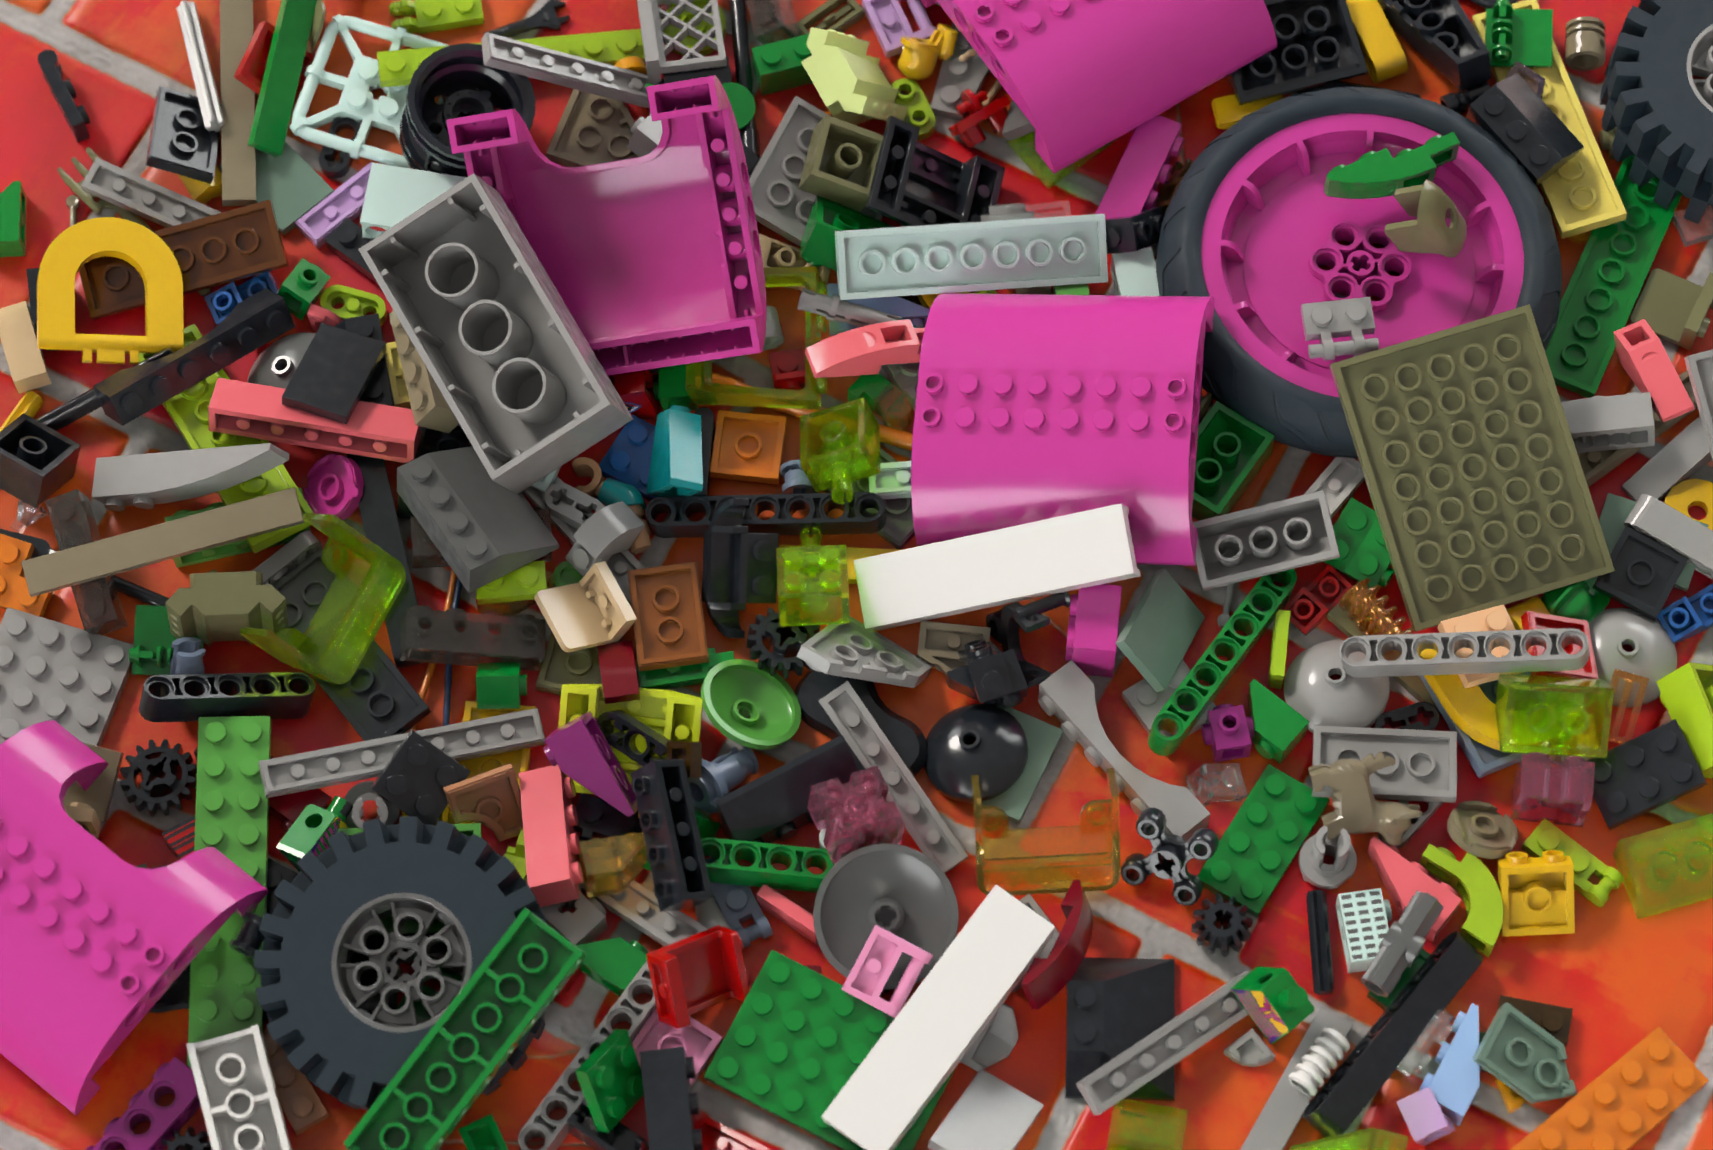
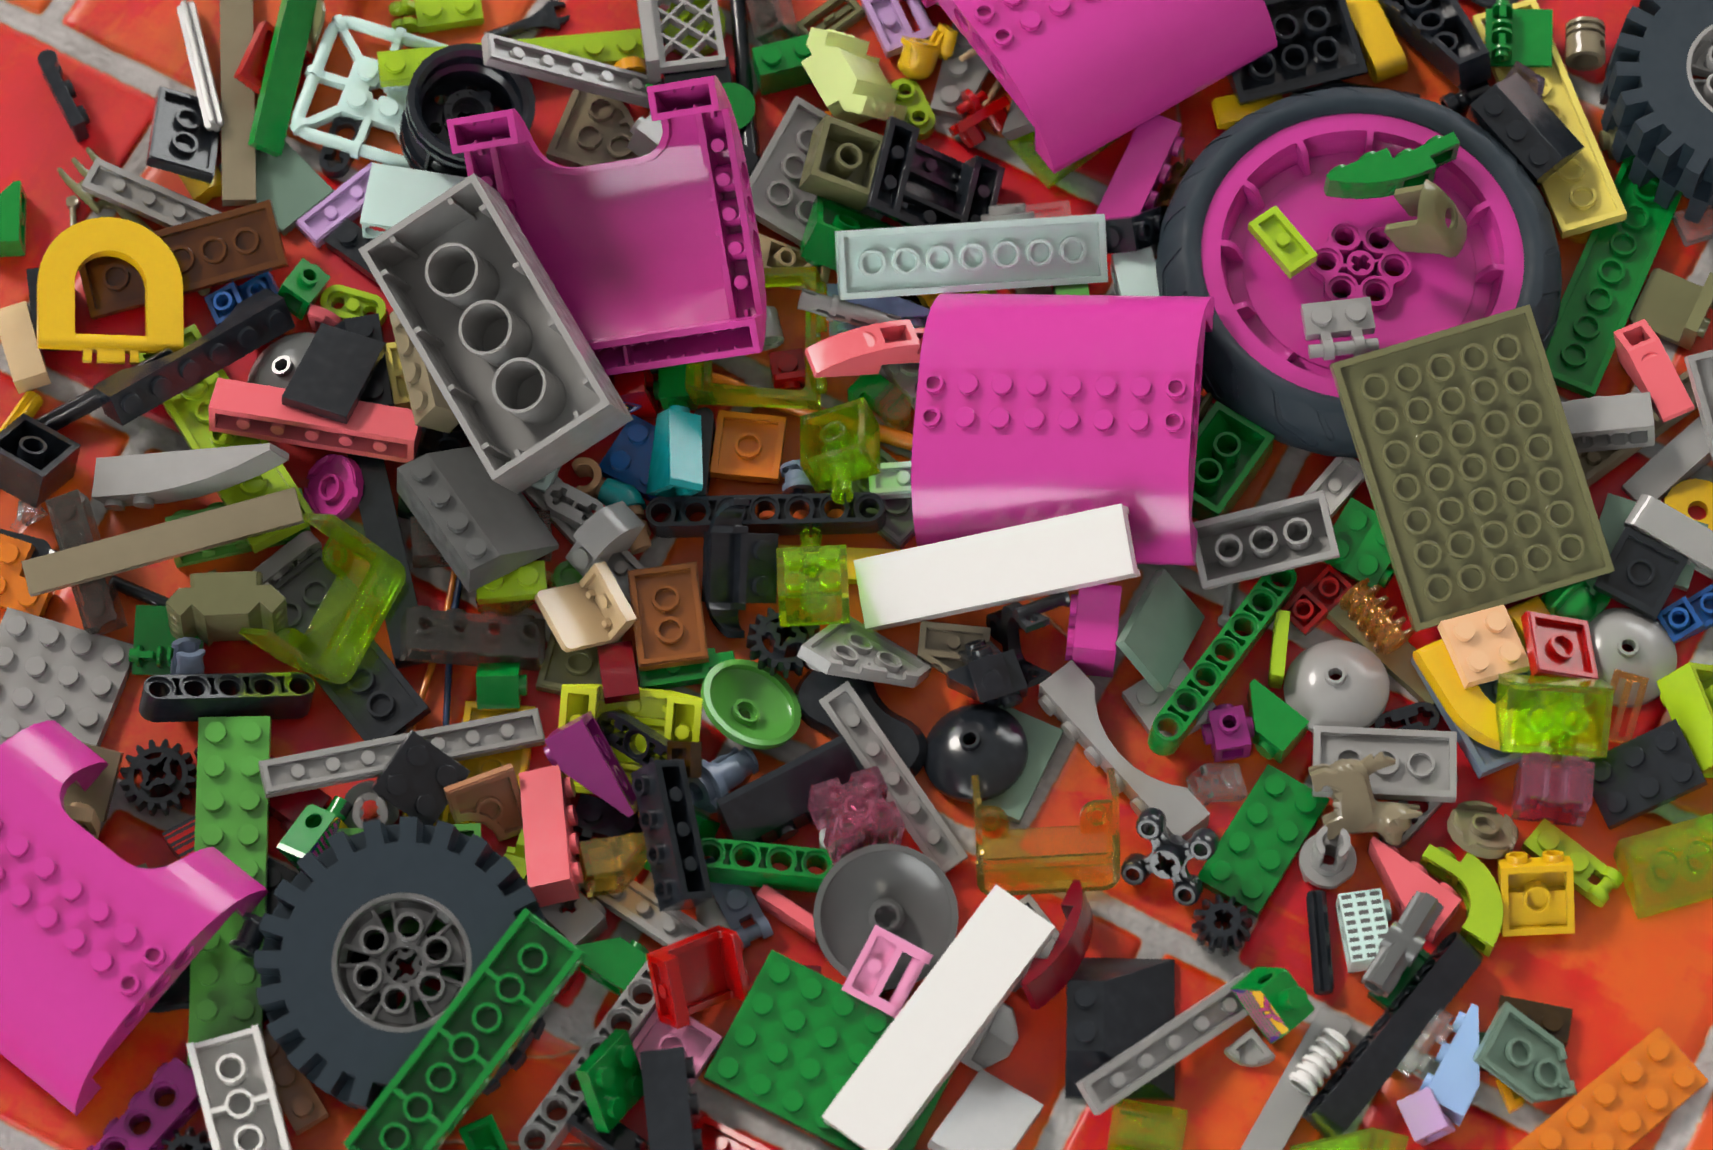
(1282, 241): none -> lime plate
(1479, 662): light grey beam -> none

